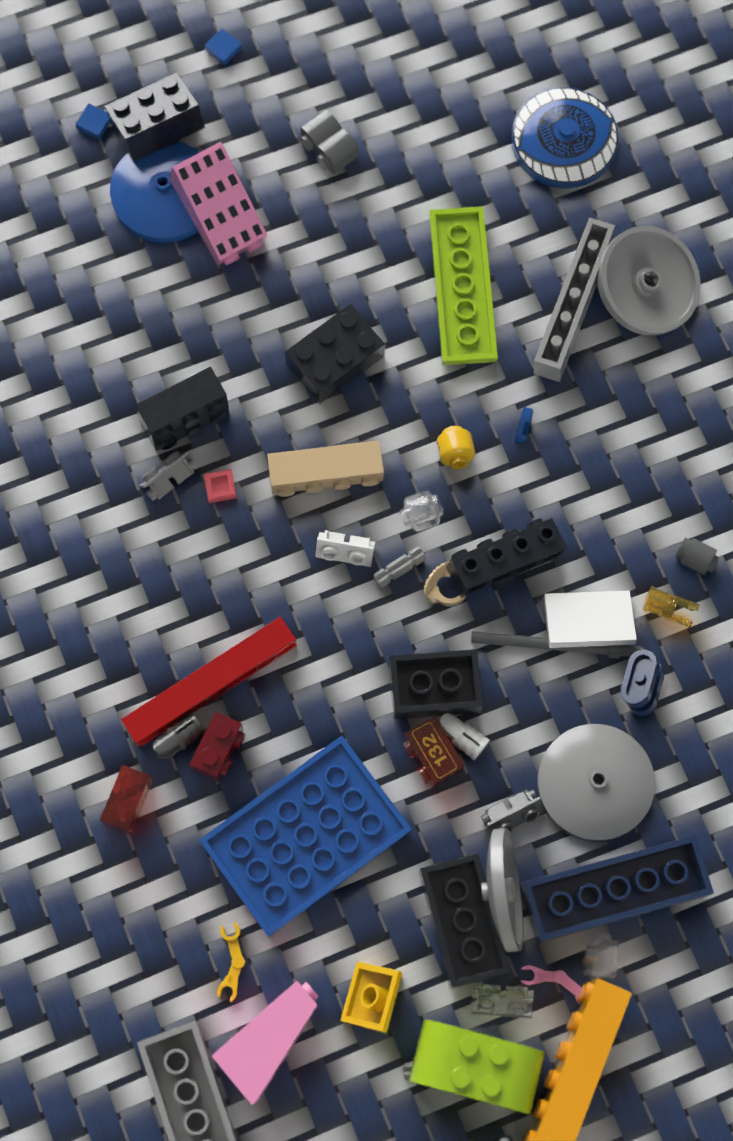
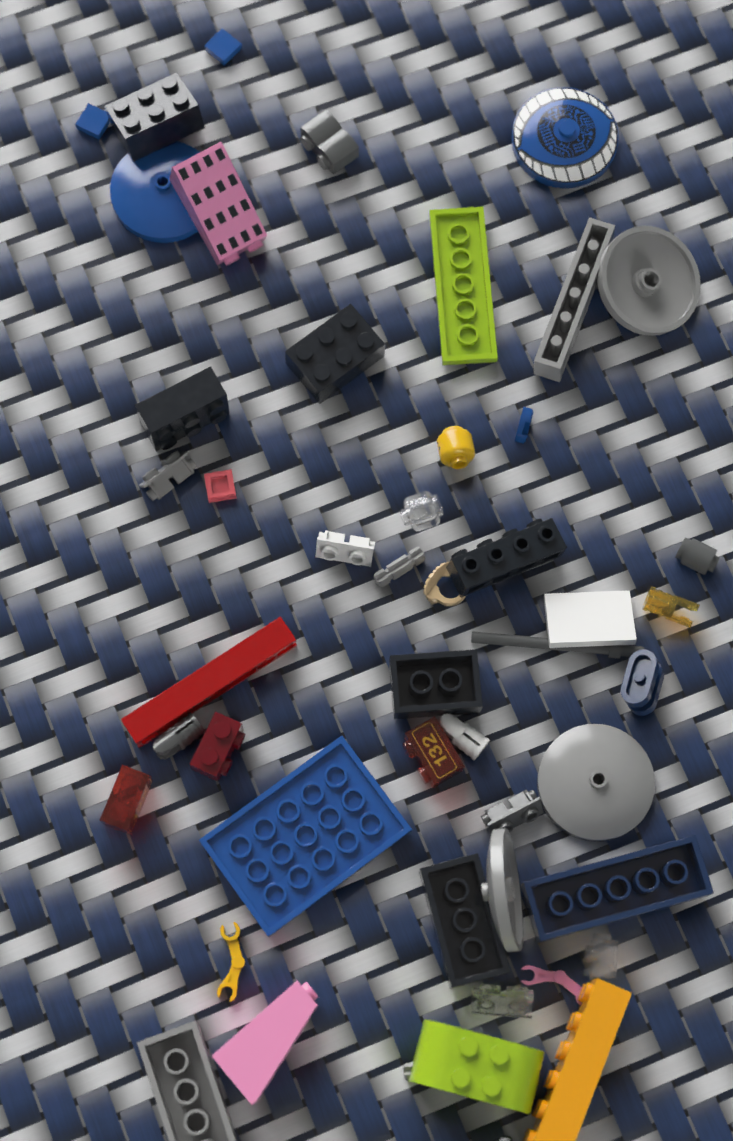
(325, 468): tan brick -> none
(371, 997): yellow slope -> none

